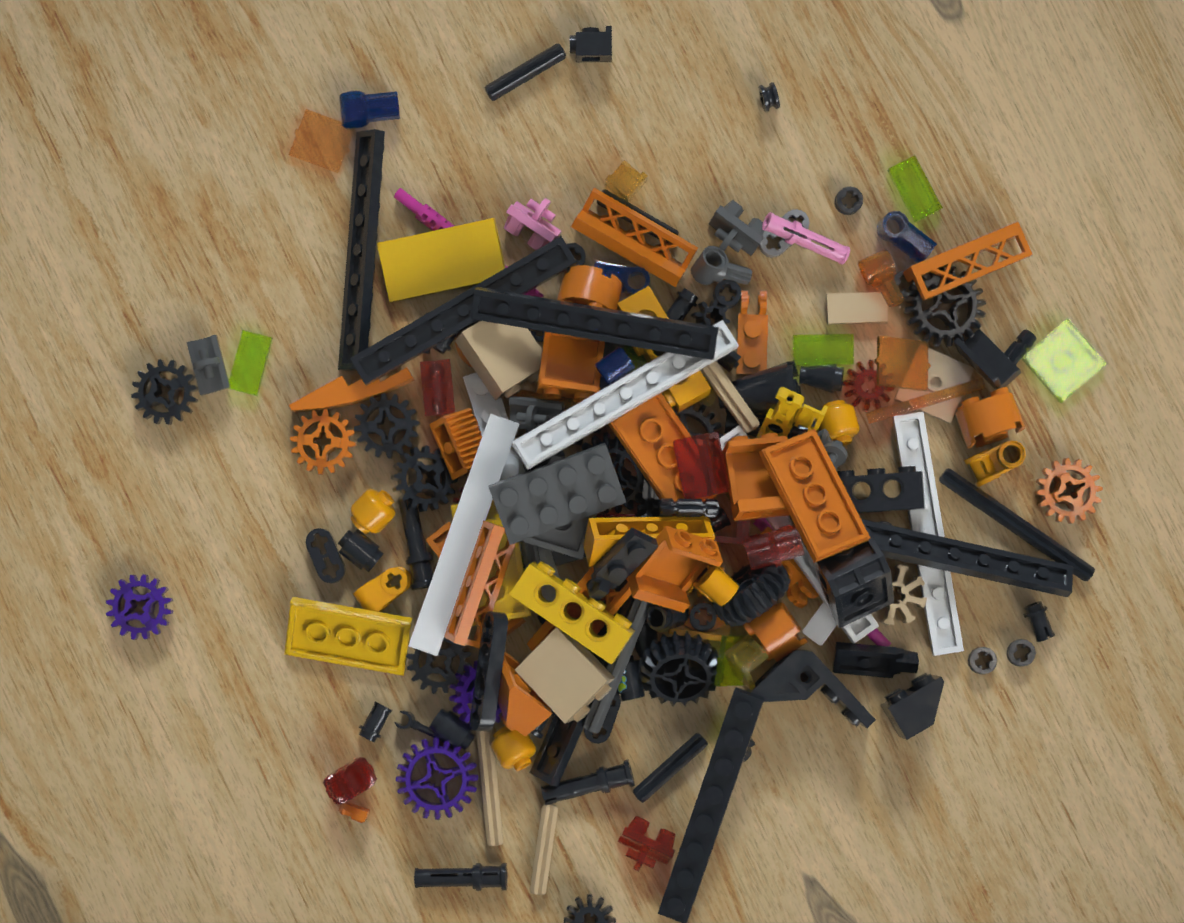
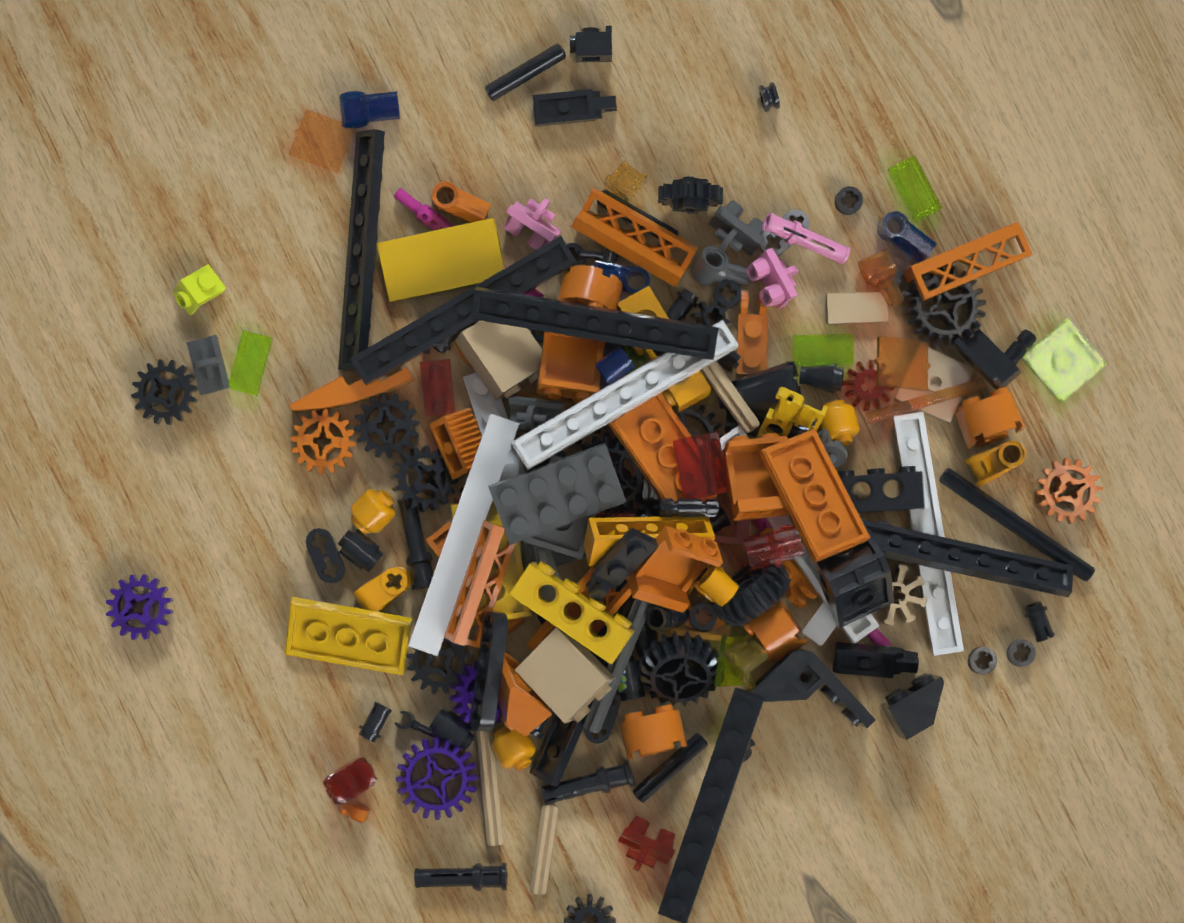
(198, 289): none -> neon yellow bracket
(463, 205): none -> orange piece
(571, 107): none -> black hinge
(605, 256): none -> black hand
(653, 732): none -> orange brick
(690, 195): none -> black gear
(776, 277): none -> bright pink hips

